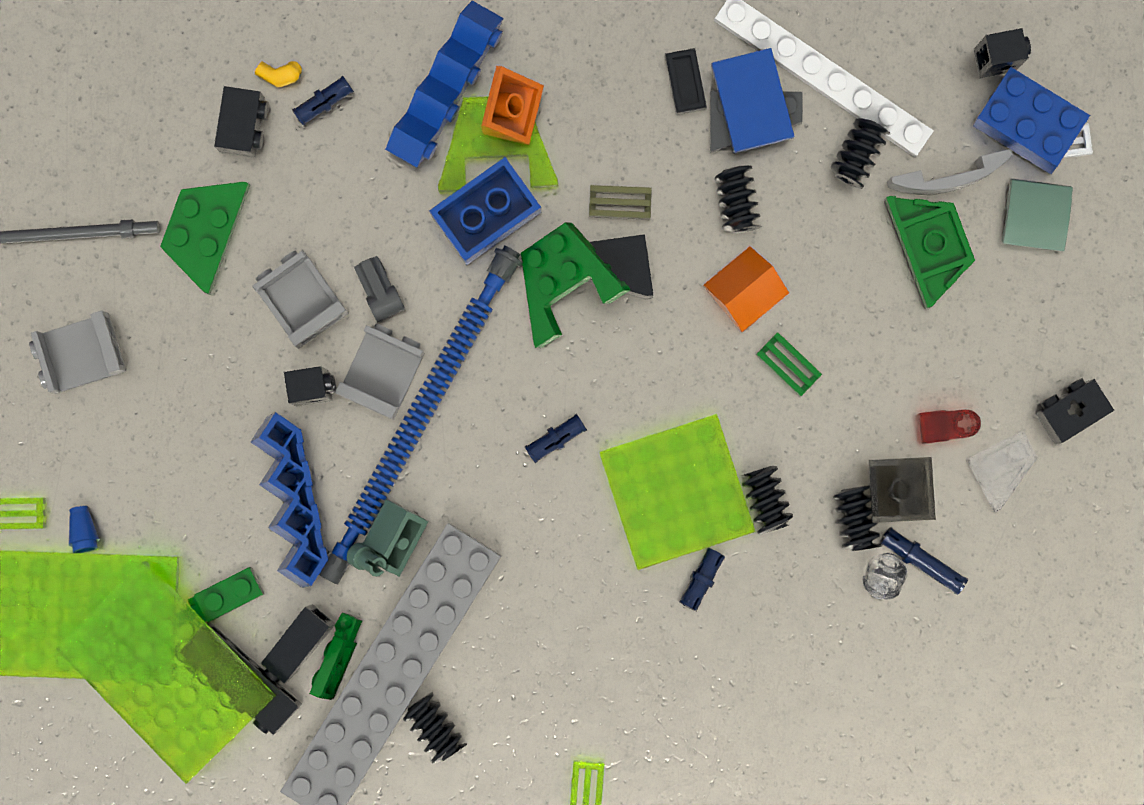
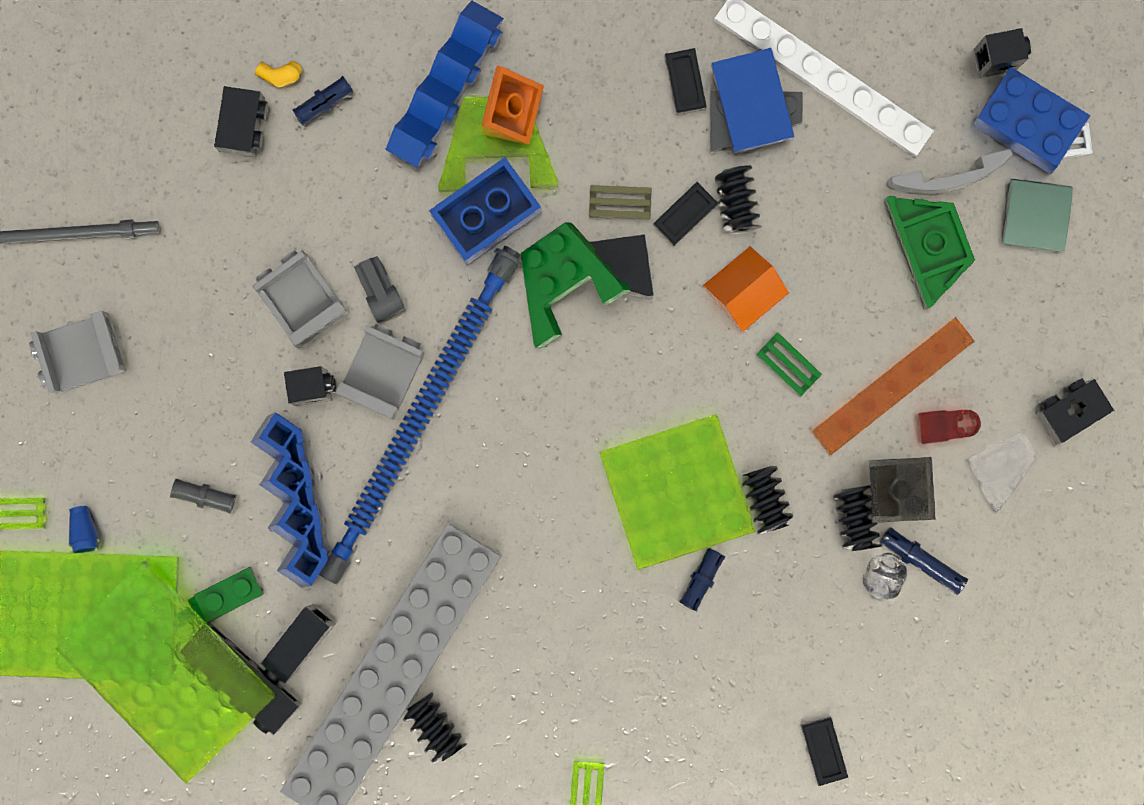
(202, 229): green wing -> none
(203, 496): none -> dark grey pin
(337, 657): green hinge -> none
(388, 541): sand green hinge -> none
(555, 438): dark blue pin -> none
(685, 214): none -> black tile
(824, 751): none -> black tile
(858, 151): black piece -> none
(892, 386): none -> clear orange tile

